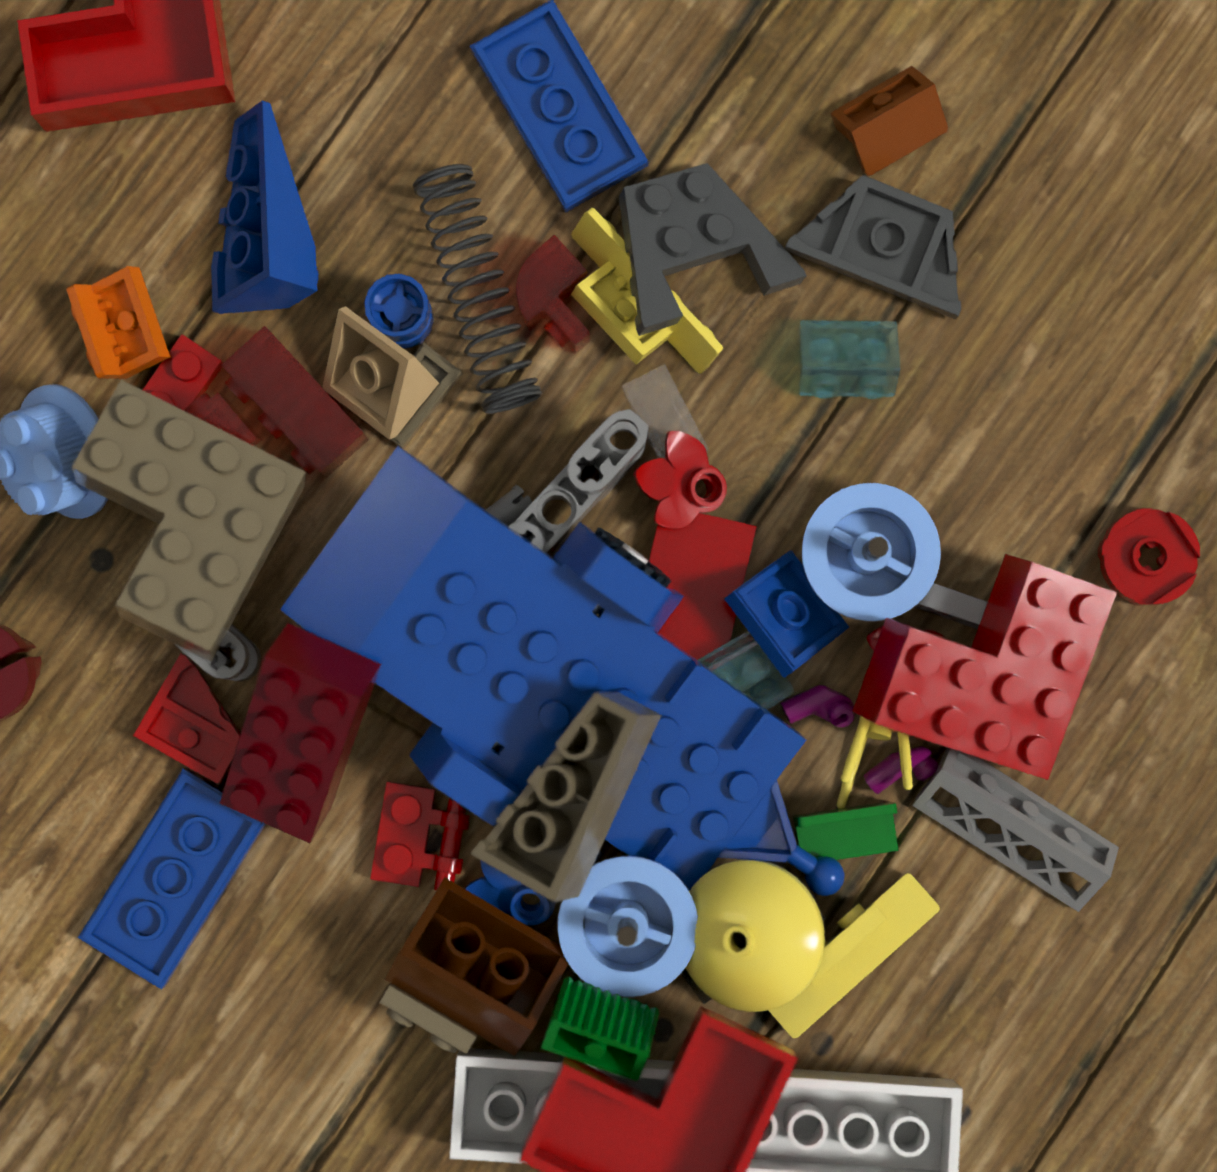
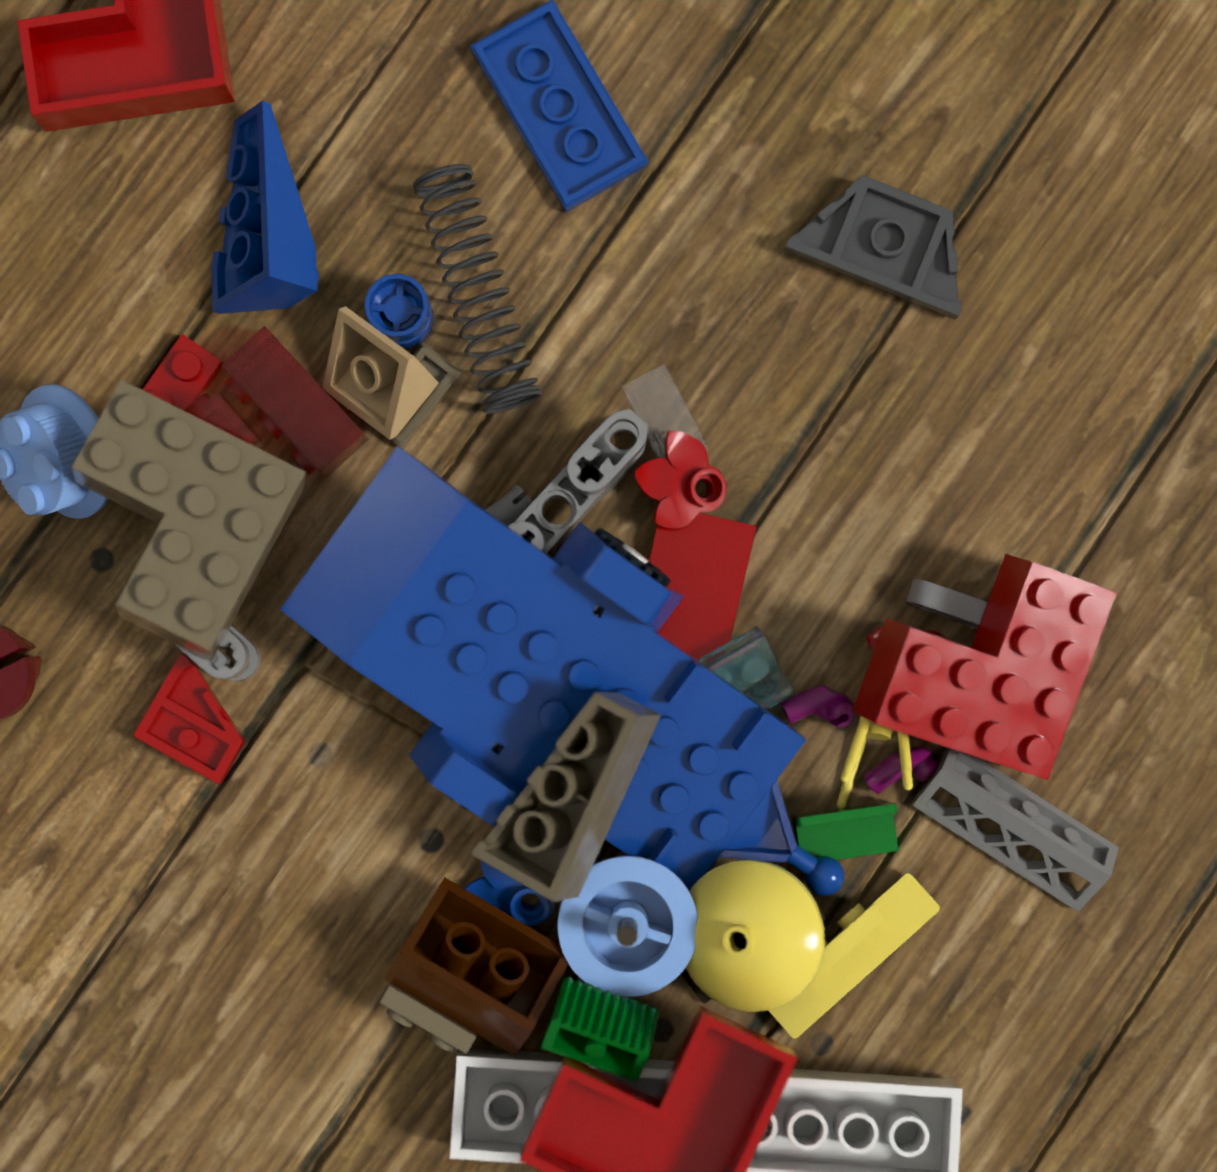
(118, 324): orange bracket -> none
(171, 880): blue tile -> none
(299, 732): dark red brick -> none
(405, 833): red plate -> none
(542, 288): clear red brick -> none
(610, 303): light yellow bracket -> none
(688, 223): dark grey wing -> none
(785, 614): blue tile -> none
(848, 358): clear light blue bracket -> none
(871, 552): light blue piece -> none
(891, 119): dark orange panel -> none
(1176, 564): red plate -> none

